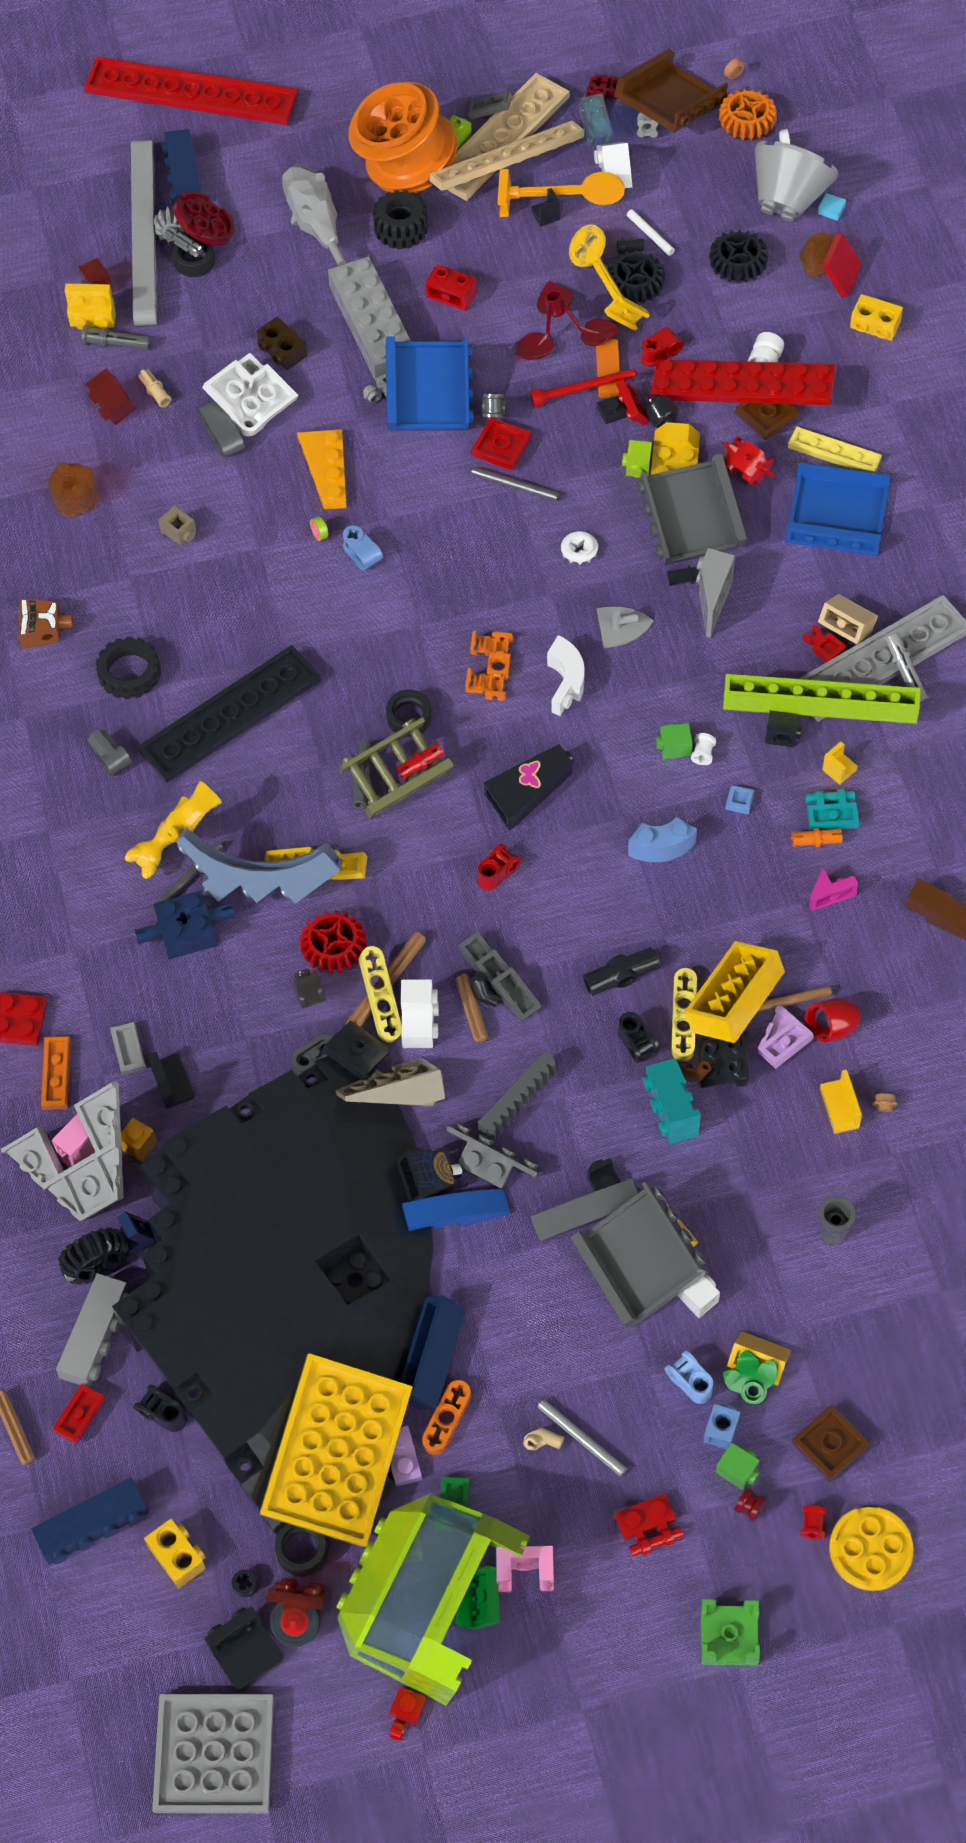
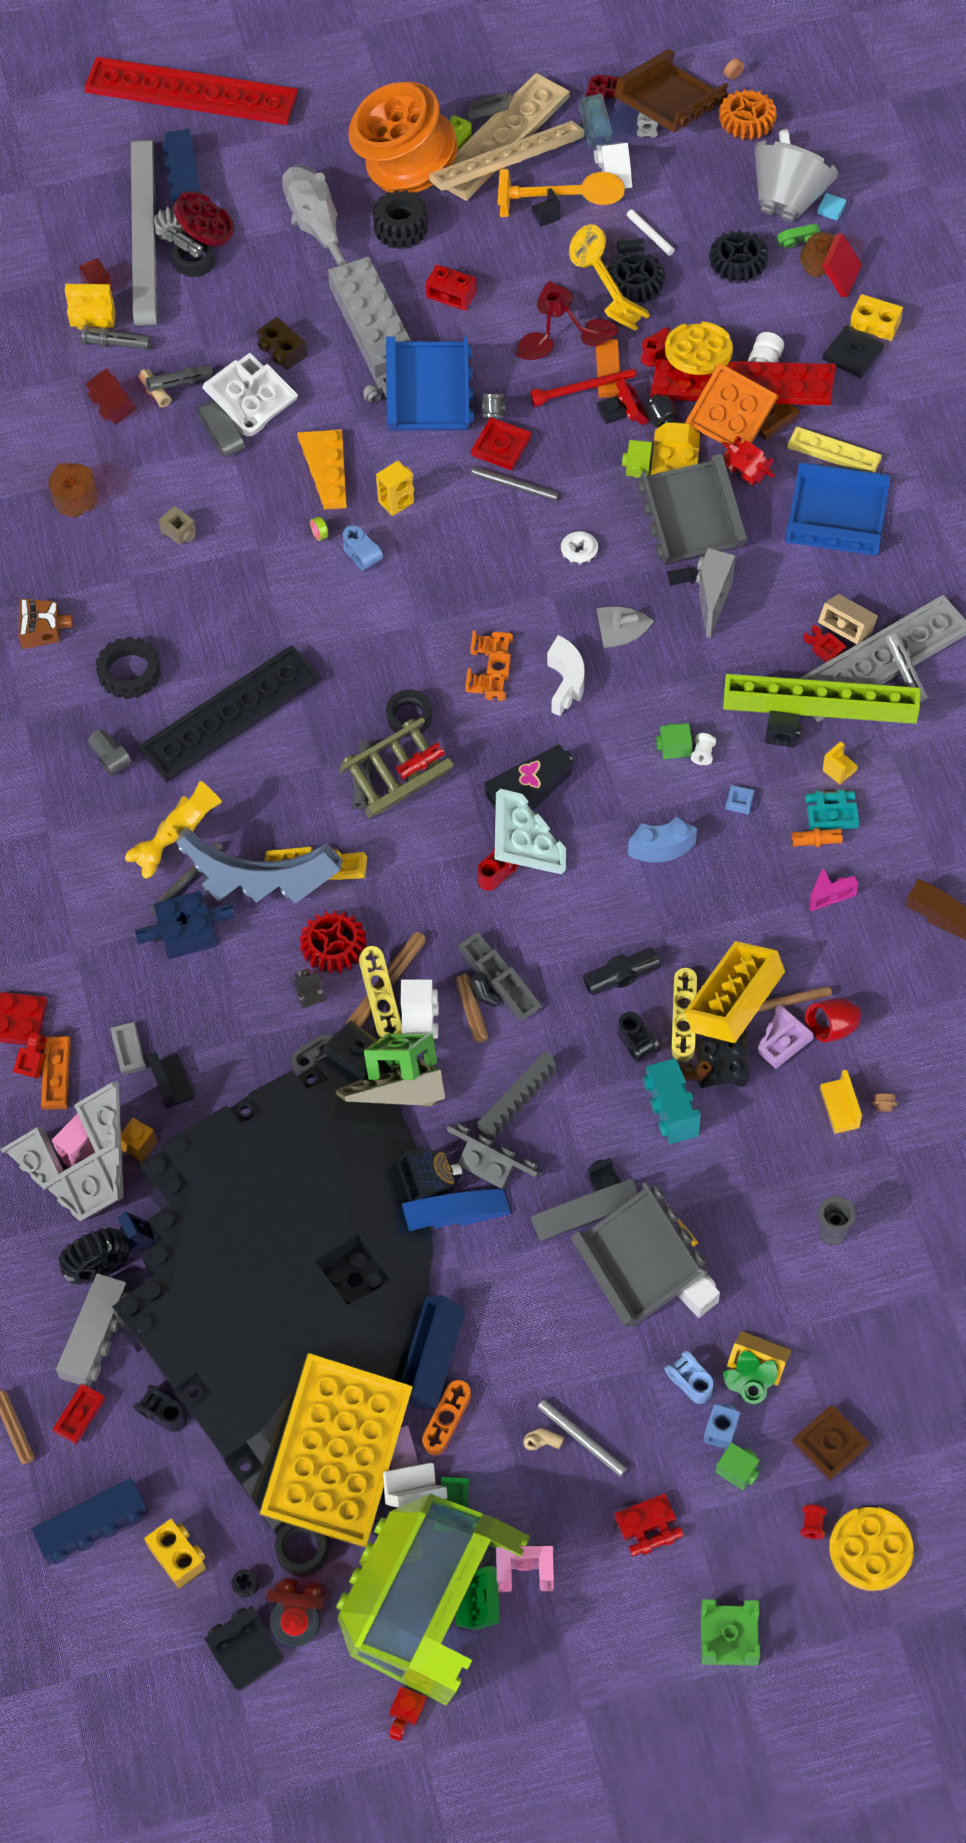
(30, 1060): none -> red plate
(188, 375): none -> dark grey pin
(213, 1753): light grey plate -> none
(395, 487): none -> yellow brick
(402, 1050): none -> bright green panel
(410, 1484): none -> white panel
(525, 837): none -> light aqua plate
(698, 348): none -> yellow tile
(731, 407): none -> orange plate
(750, 1504): dark red wheel -> none
(791, 237): none -> bright green plate
(853, 351): none -> black plate

